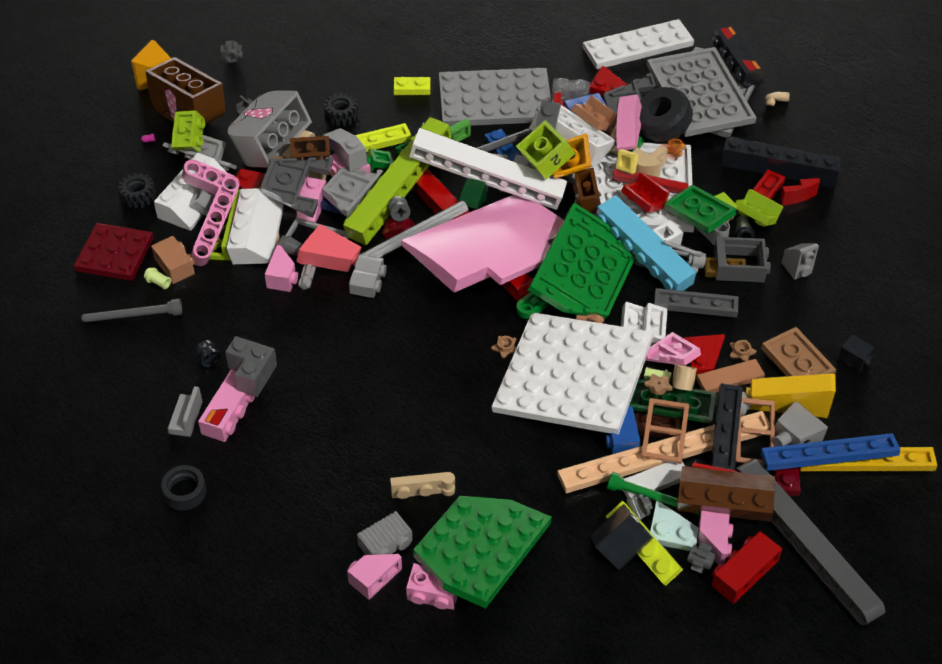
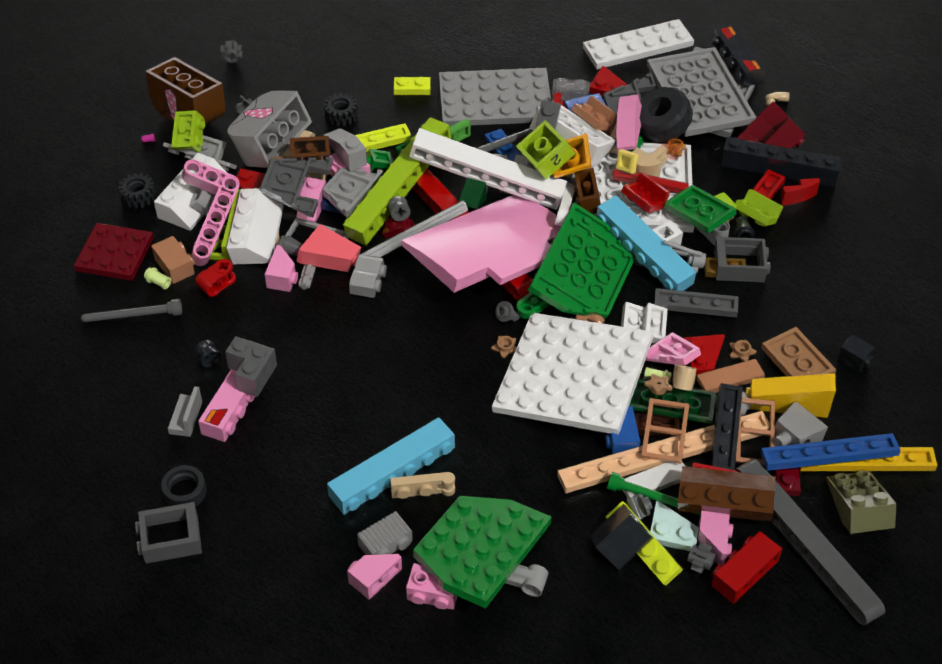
(146, 59): light orange slope -> none
(174, 548): none -> dark grey window
(216, 279): none -> red piece
(397, 460): none -> medium azure brick
(505, 312): none -> dark grey plate
(529, 579): none -> light grey piece
(564, 204): none -> white beam
(774, 128): none -> dark red brick
(800, 259): light grey slope -> none
(862, 502): none -> olive slope

